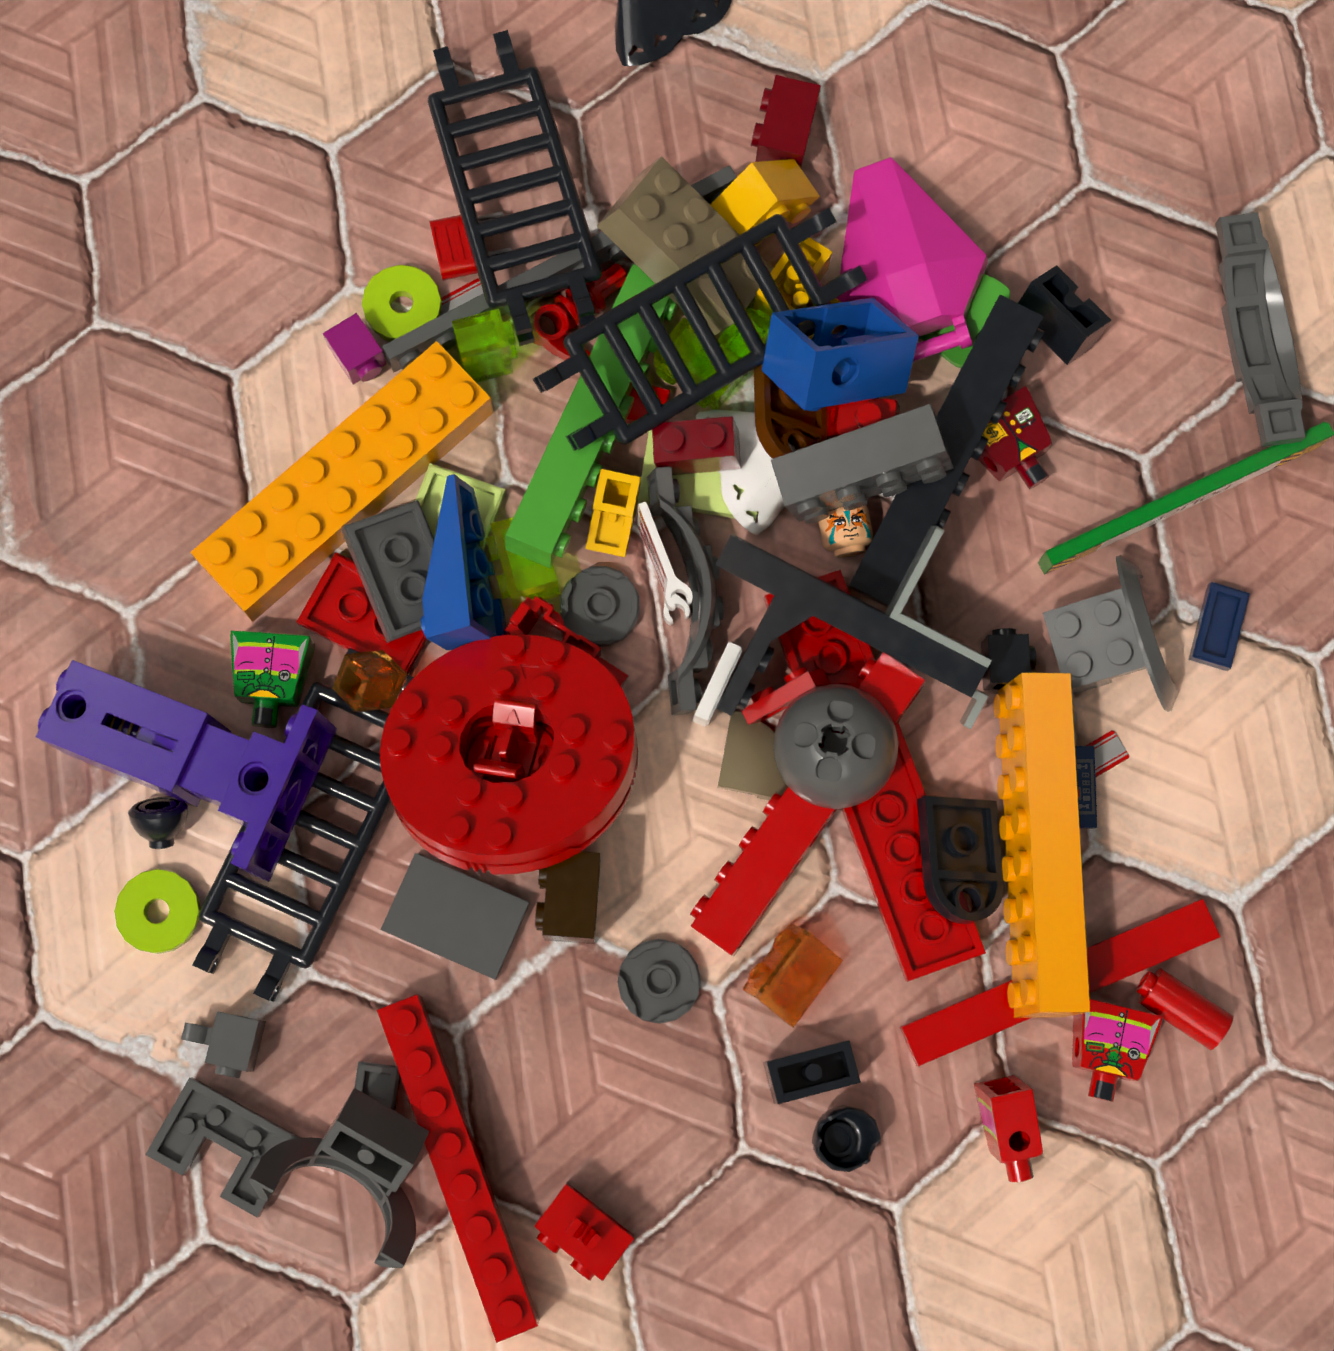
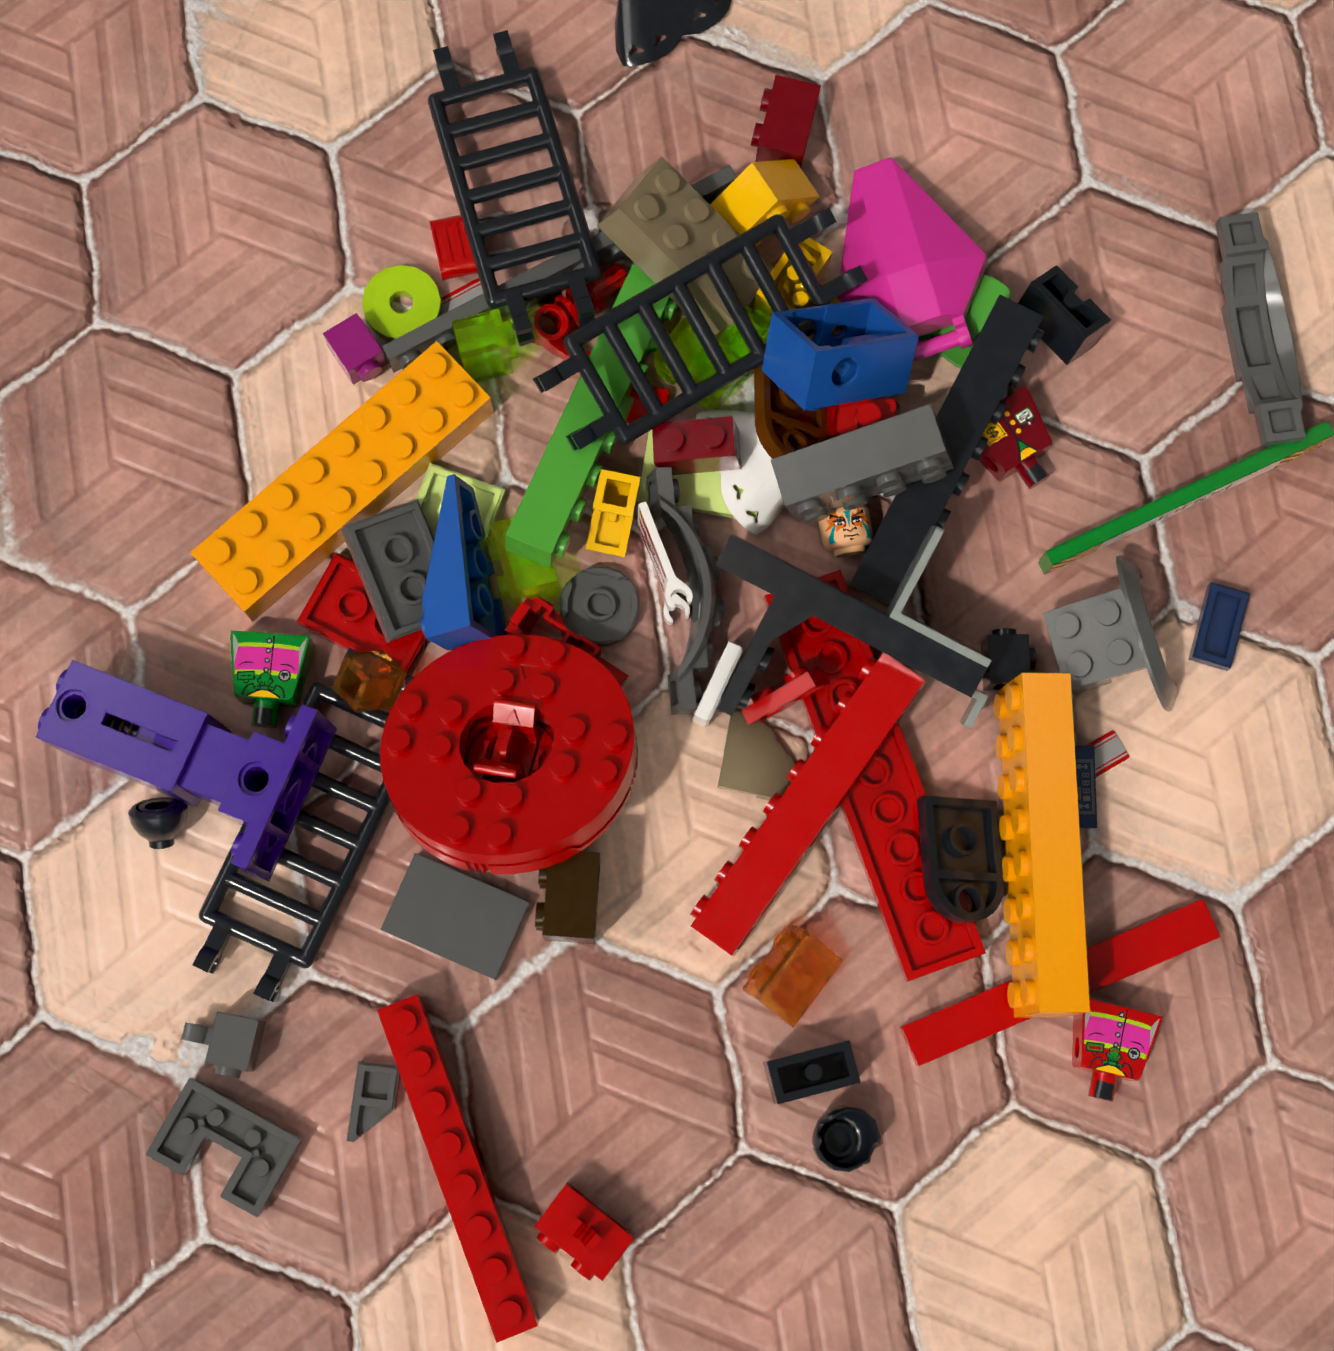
(133, 907): lime tile -> none
(369, 1146): dark grey piece -> none
(659, 981): dark grey tile -> none
(831, 774): dark grey piece -> none
(1006, 1109): red torso -> none
(1184, 1008): red brick -> none

